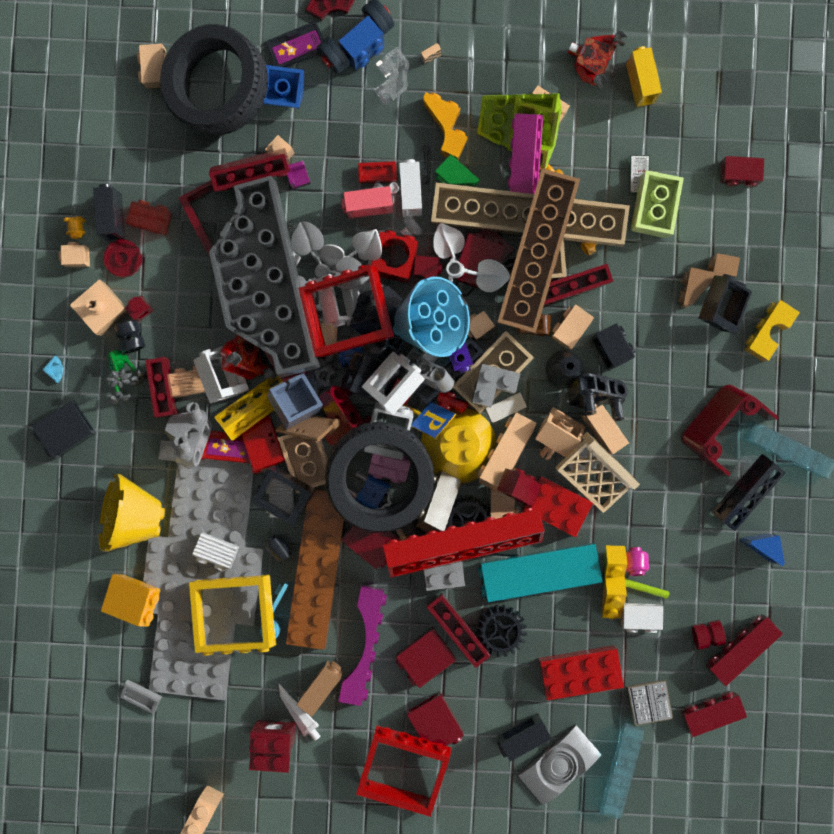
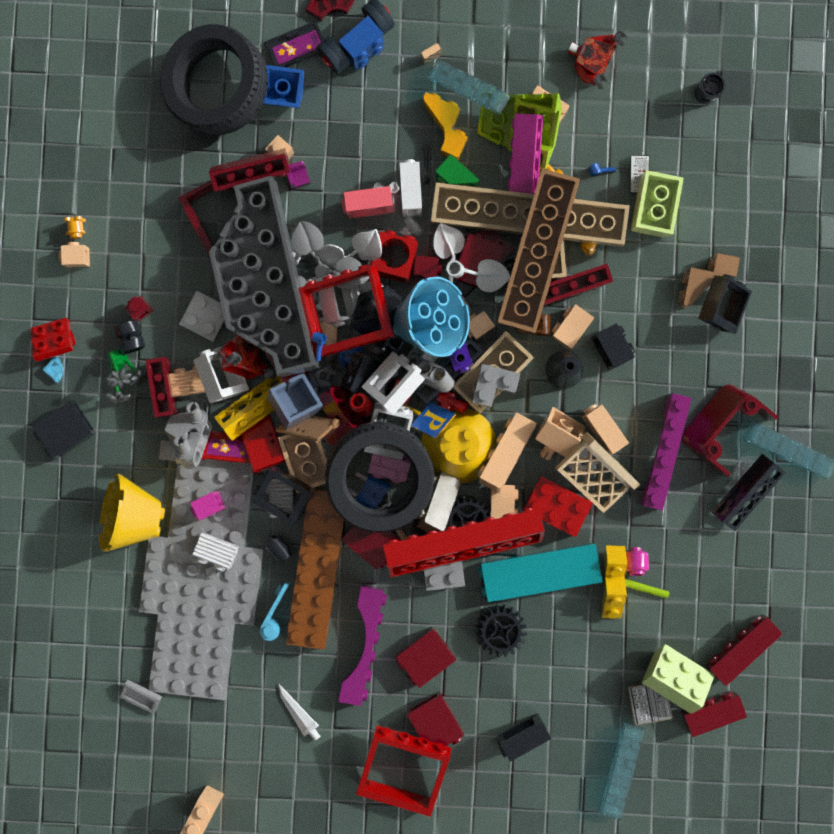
(52, 339): none -> red plate
(99, 308): light nougat brick -> none
(108, 213): black brick -> none
(122, 258): dark red tile -> none
(130, 600): light orange brick -> none
(148, 217): clear red brick -> none
(151, 60): light nougat brick -> none
(203, 316): none -> white plate
(207, 505): none -> dark pink brick
(266, 609): yellow window -> none
(271, 746): dark red brick -> none
(320, 339): none -> blue hand
(320, 688): medium nougat brick -> none
(361, 405): none -> red brick
(377, 172): red plate -> none
(394, 68): clear brick -> none
(458, 630): dark red brick -> none
(468, 86): none -> clear light blue beam
(506, 407): white sticker -> none
(519, 486): dark red brick -> none
(559, 765): light grey slope -> none
(581, 672): red brick -> none
(594, 389): black piece -> none
(595, 170): none -> blue hand
(642, 616): white brick -> none
(643, 76): yellow brick -> none
(667, 450): none -> magenta arch
(678, 679): none -> yellowish green brick
(708, 634): dark red wheel -> none
(709, 88): none -> black wheel
(742, 171): dark red brick -> none
(760, 343): yellow arch -> none
(767, 546): blue slope -> none

